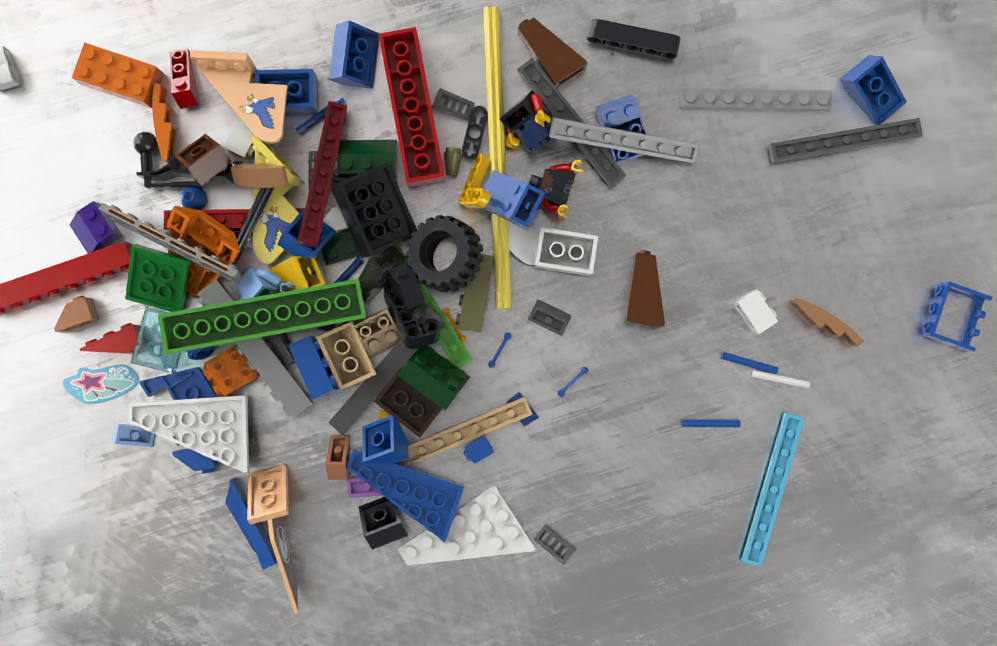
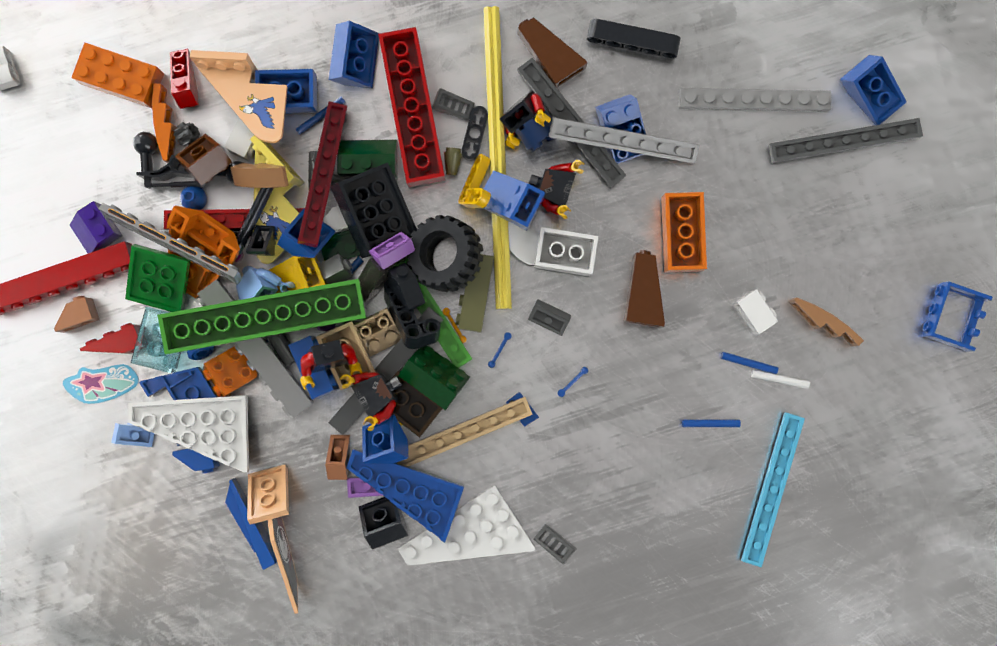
(186, 133): none -> dark grey gear
(262, 241): none -> black slope
(326, 357): none -> torso
(336, 269): none -> light grey brick
(374, 394): none -> torso
(392, 250): none -> medium lavender slope
(478, 449): blue brick -> none
(684, 232): none -> orange brick

